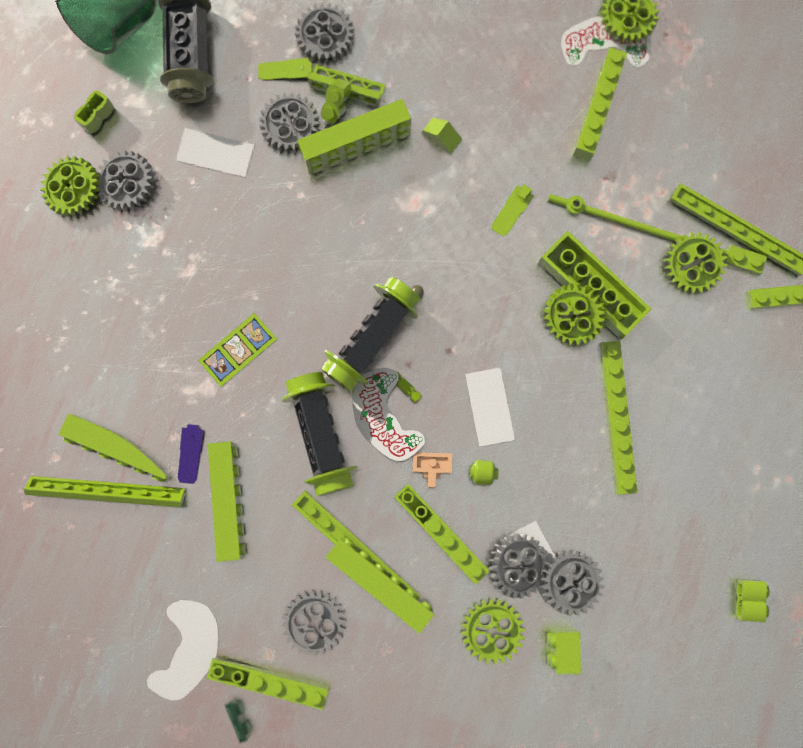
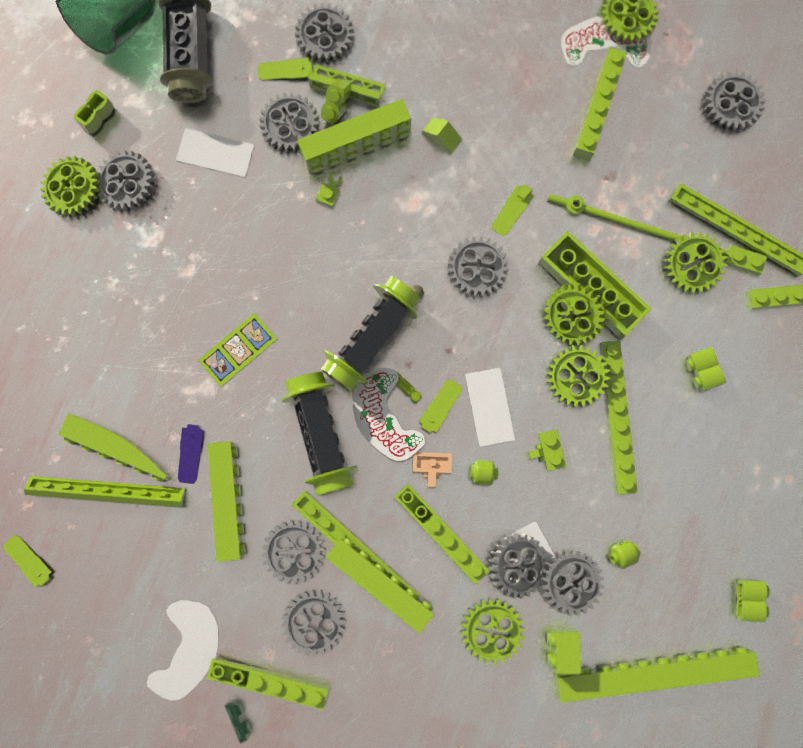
(27, 561): none -> lime piece
(291, 534): none -> light grey gear
(328, 192): none -> lime plate
(441, 405): none -> lime piece
(479, 250): none -> light grey gear
(549, 450): none -> lime hinge
(592, 364): none -> lime gear
(624, 554): none -> lime head
(657, 675): none -> lime brick
(705, 369): none -> lime brick
(734, 101): none -> light grey gear

